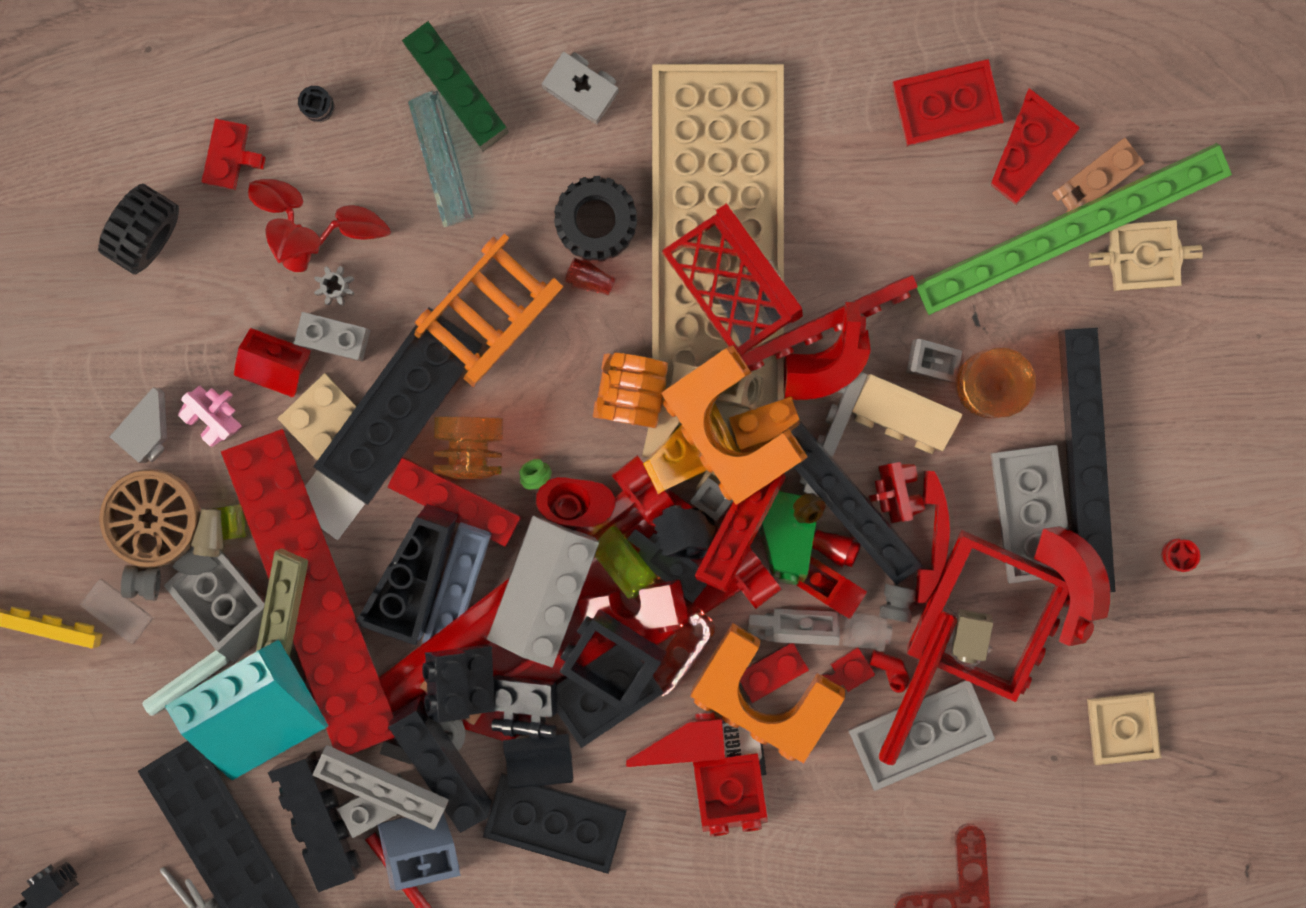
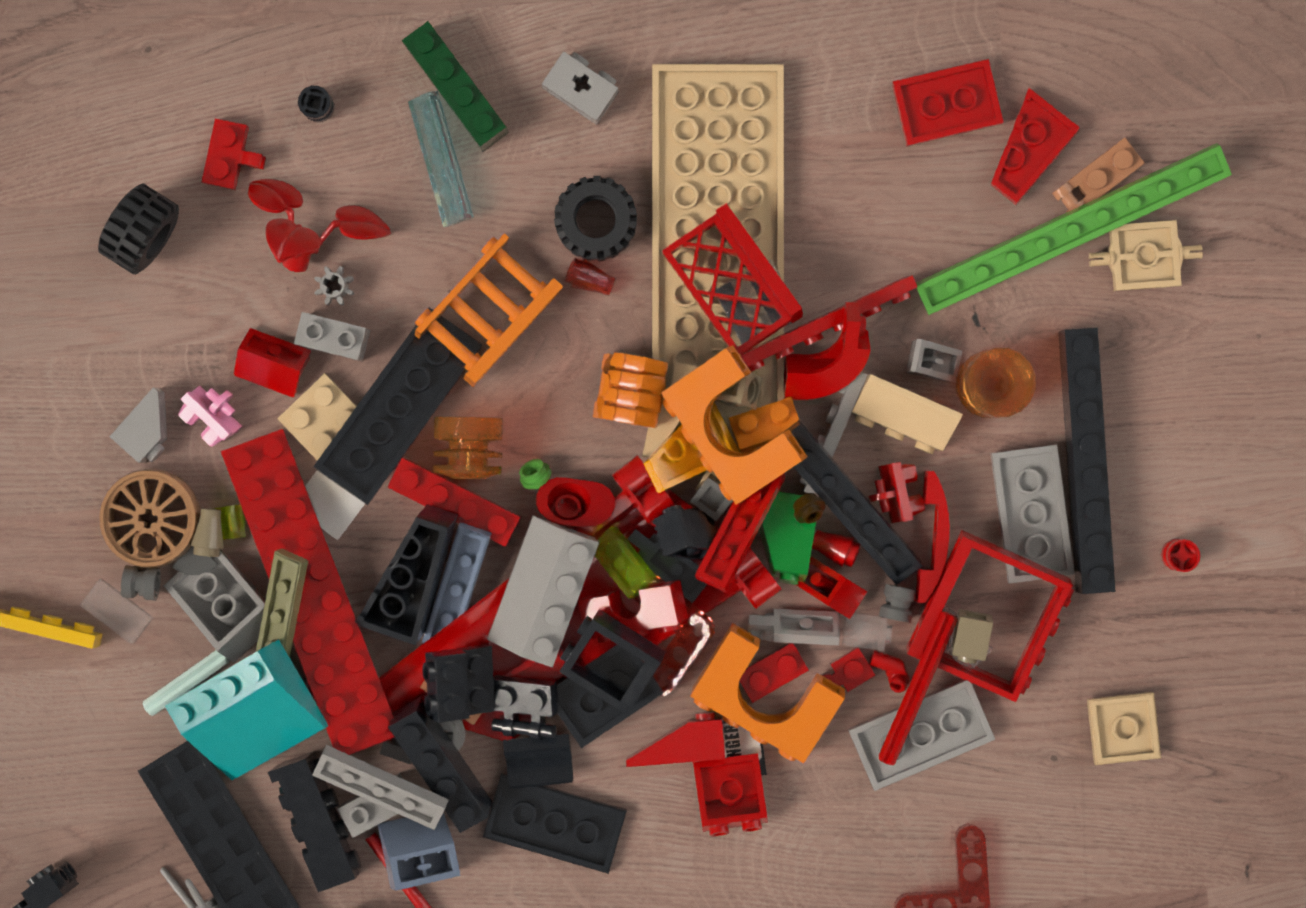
(1084, 577): red arch -> none

